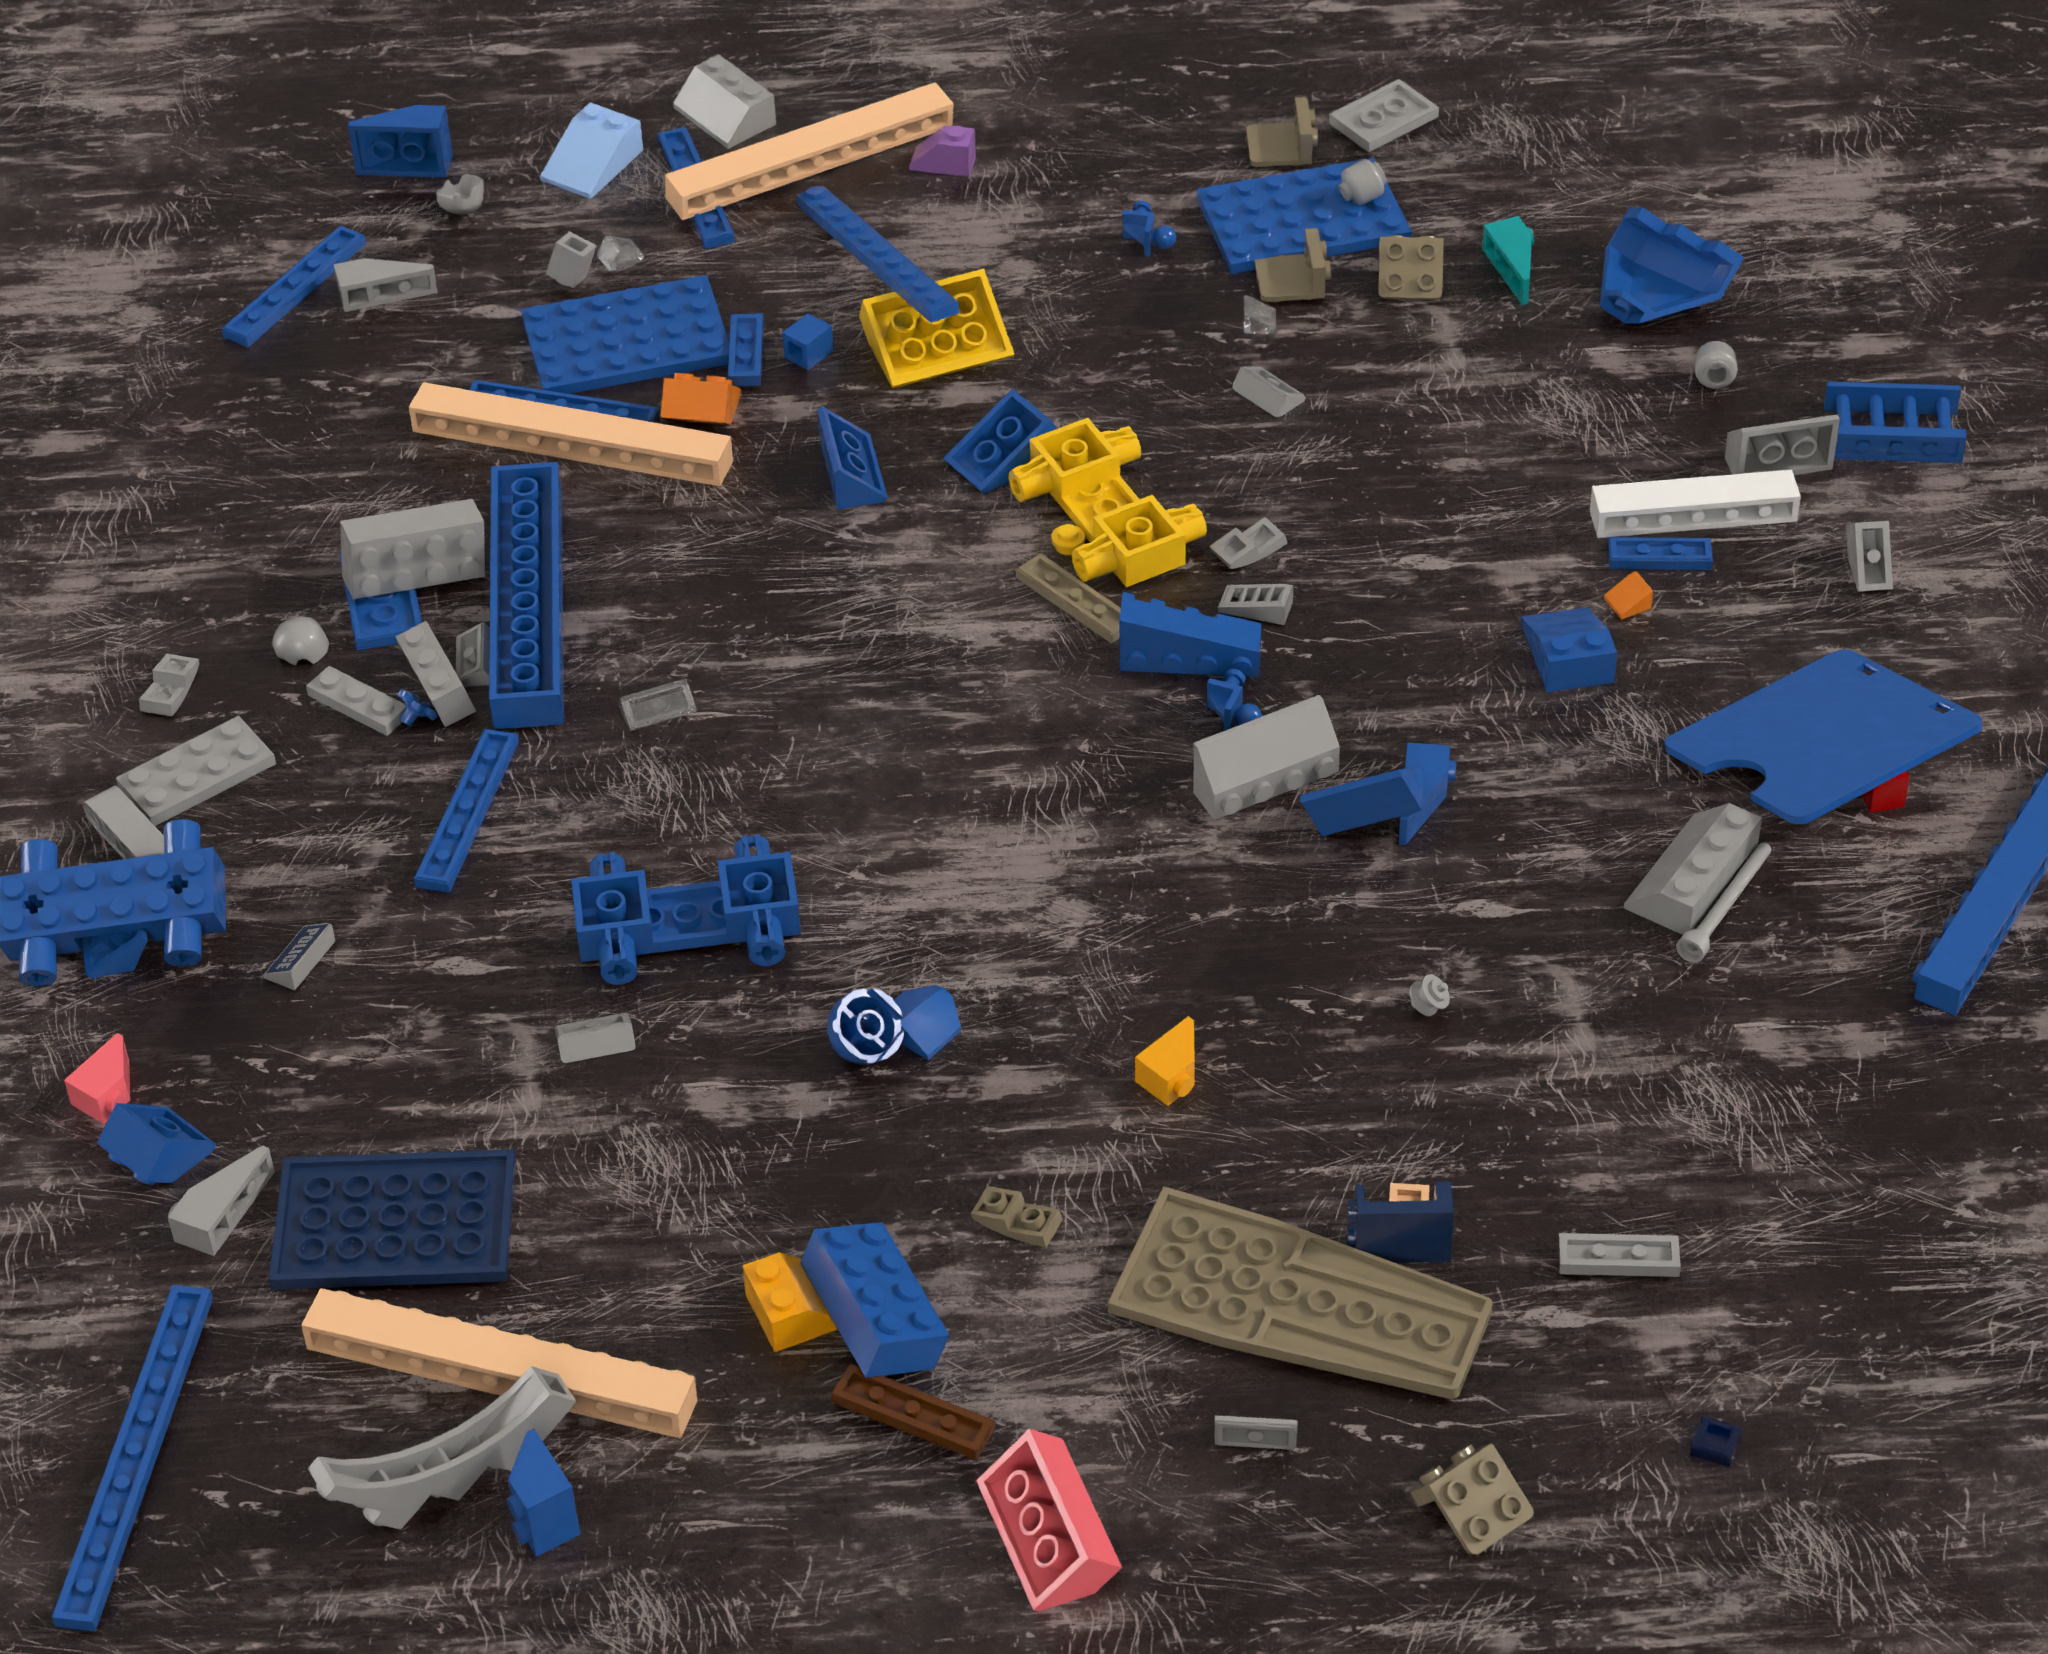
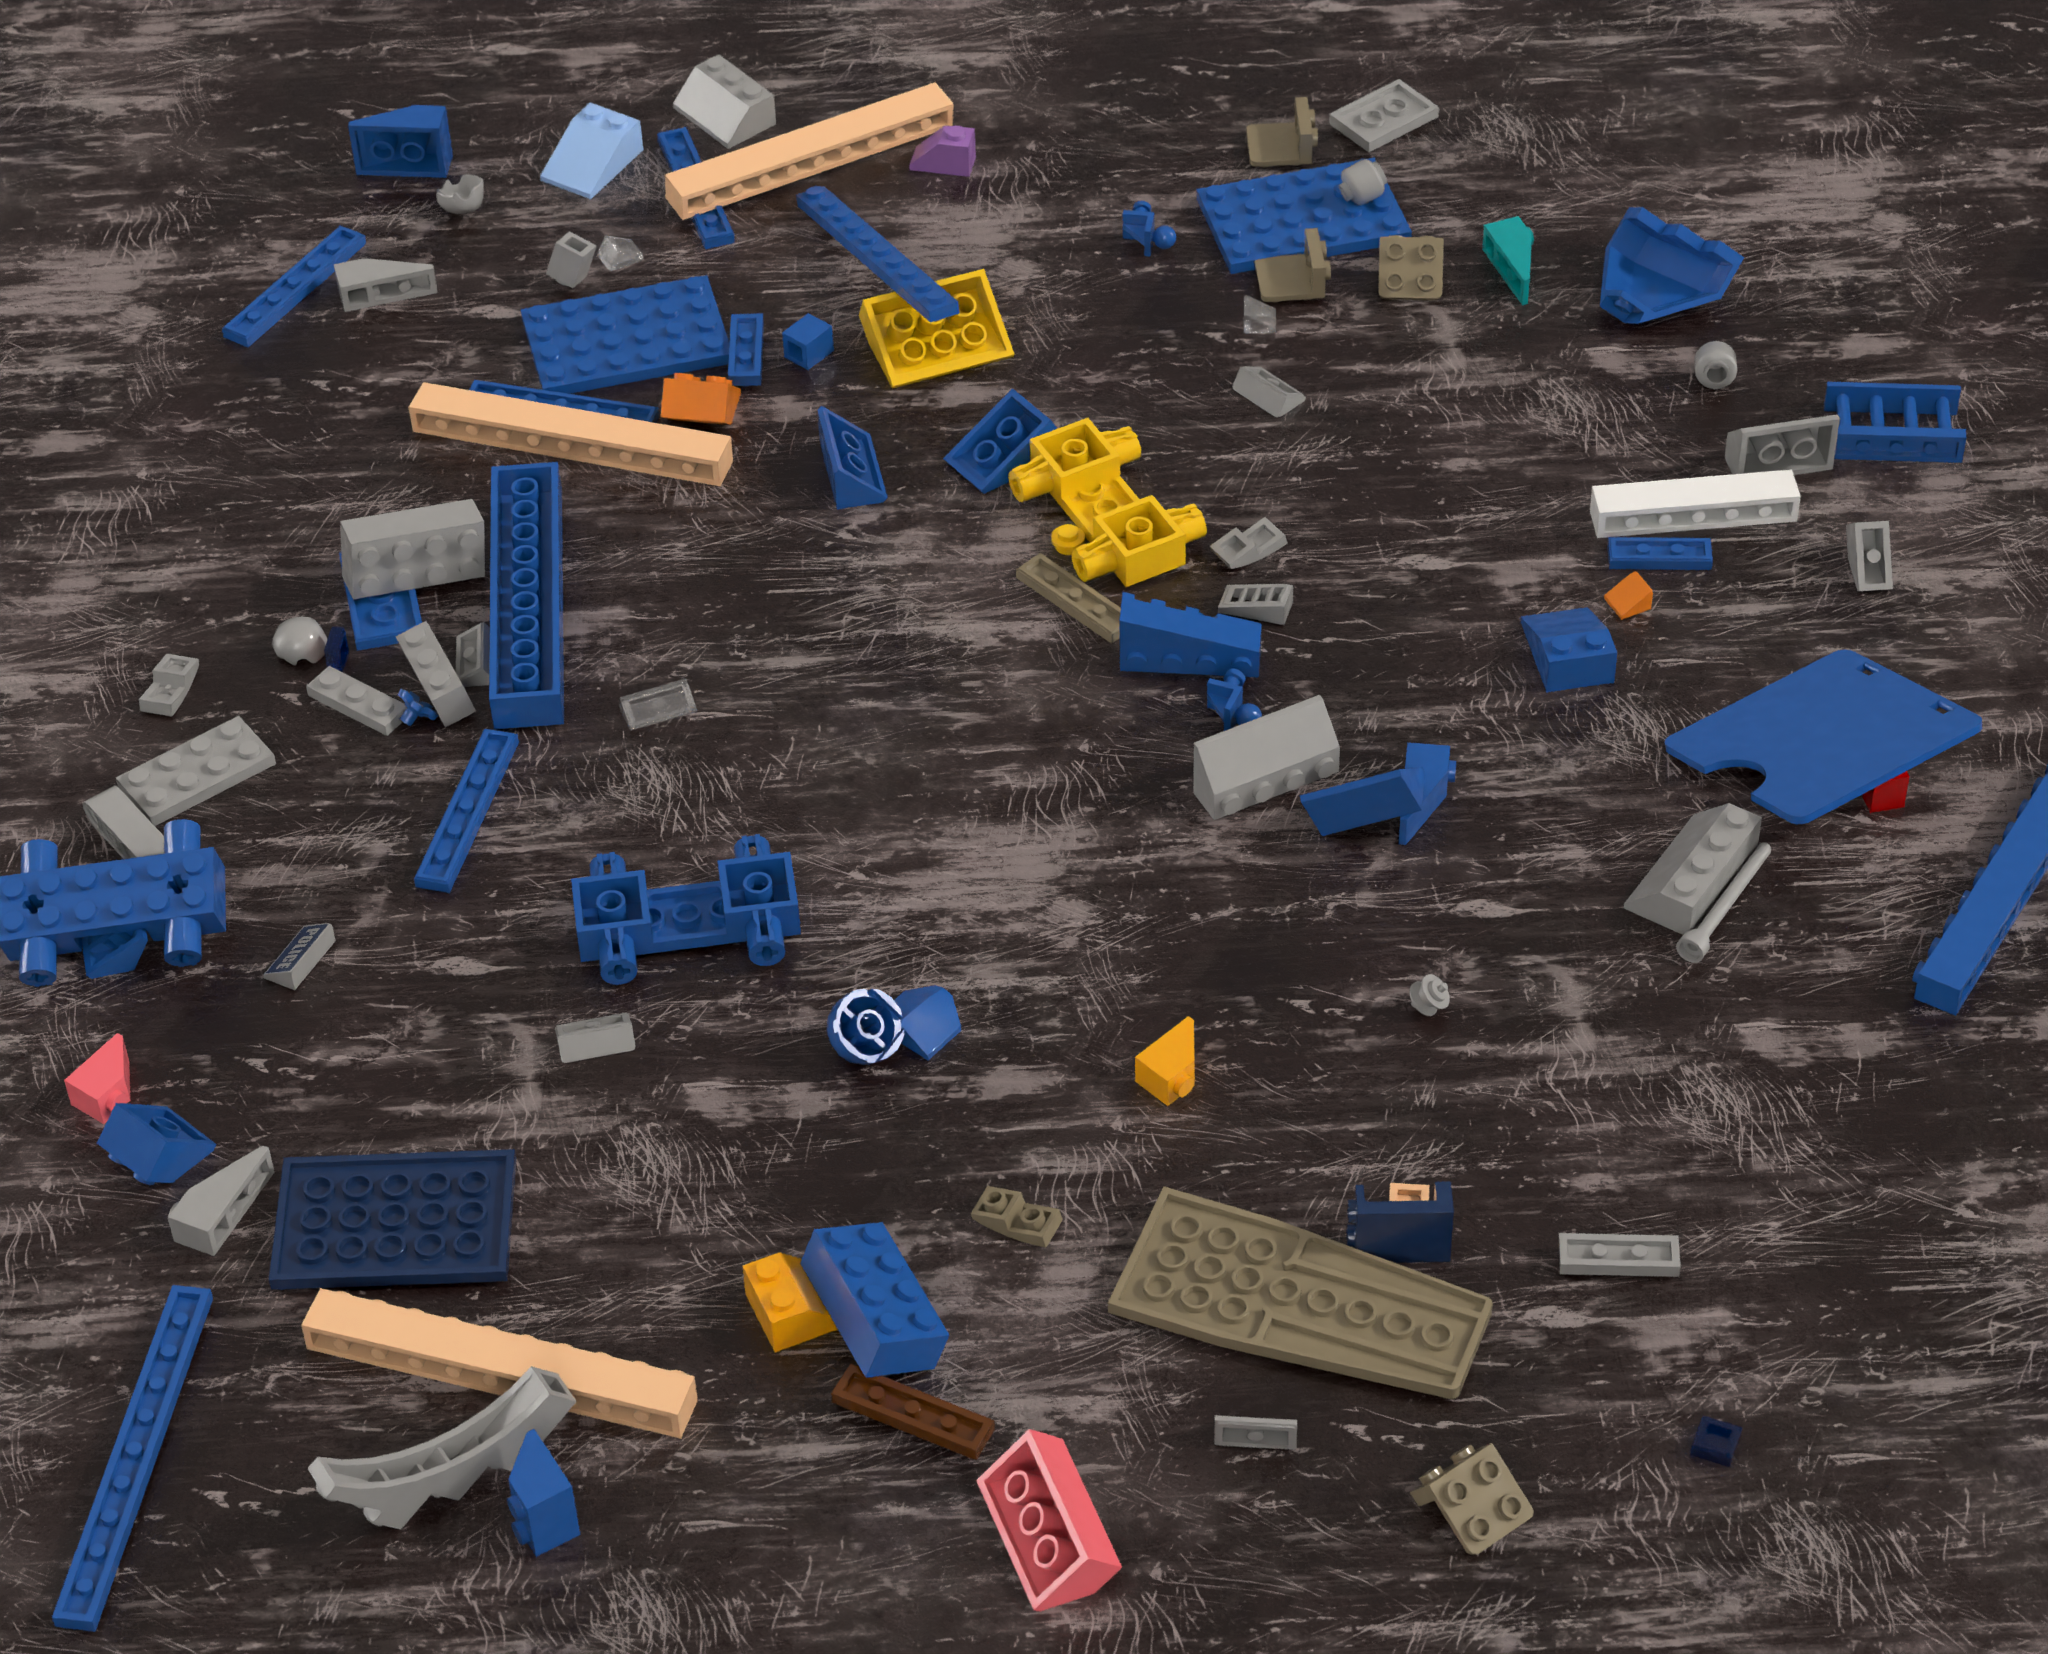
(337, 648): none -> clear blue tile

